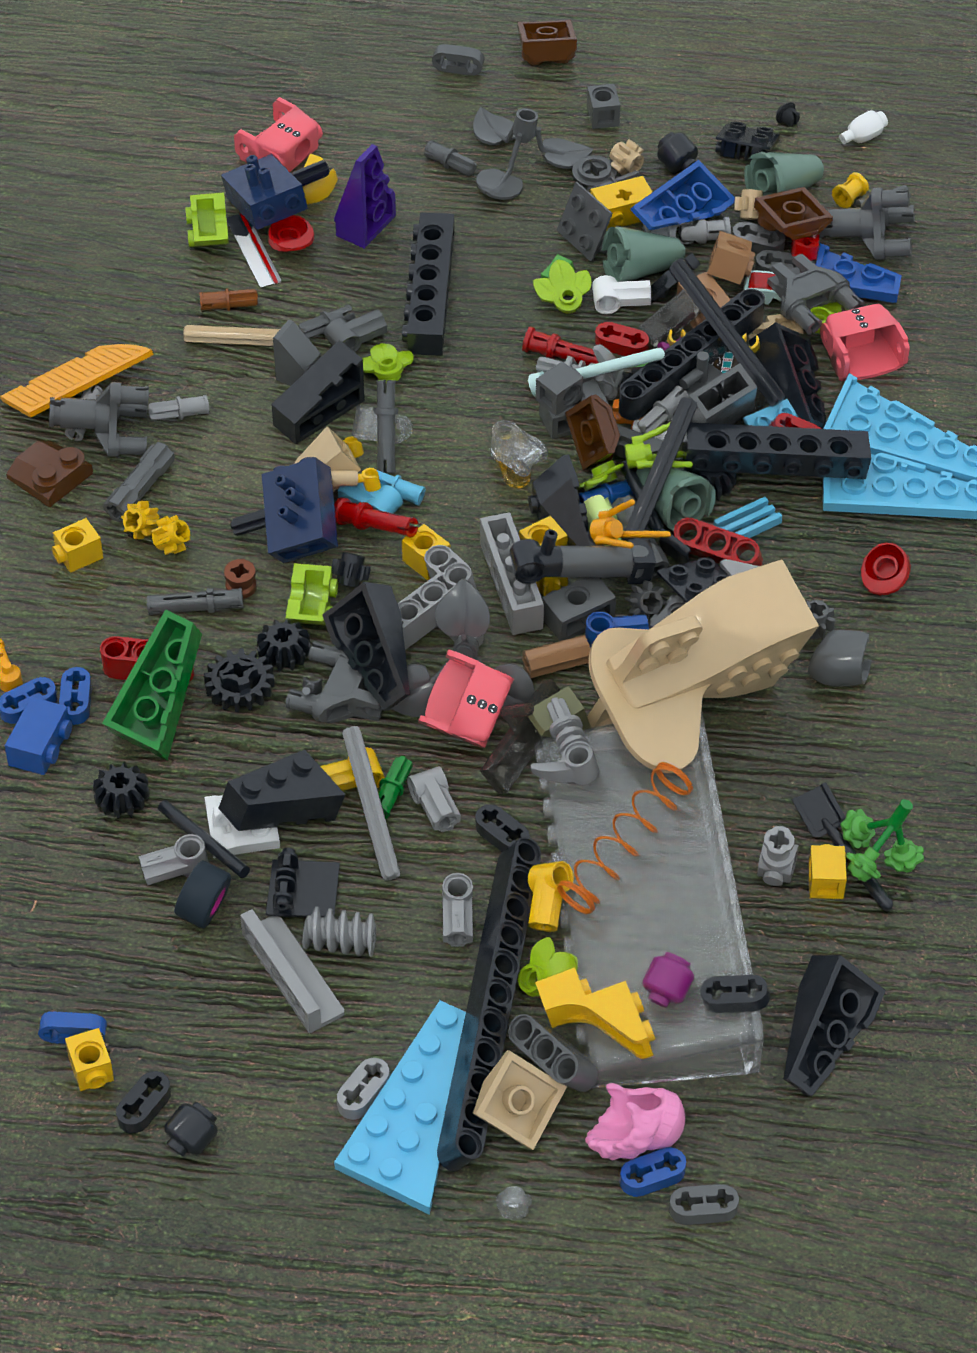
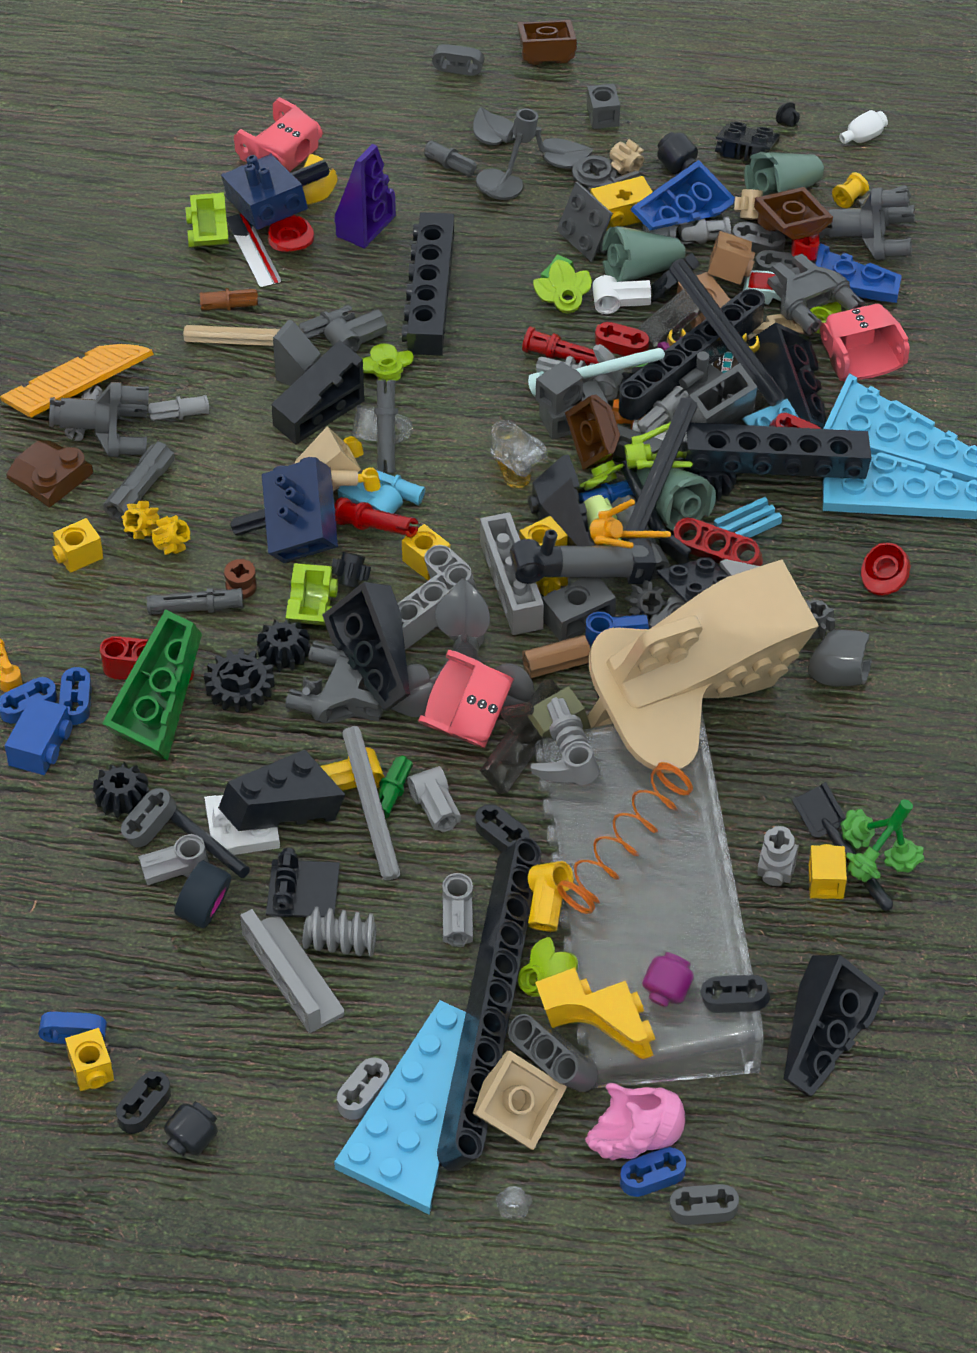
(148, 817): none -> dark grey beam

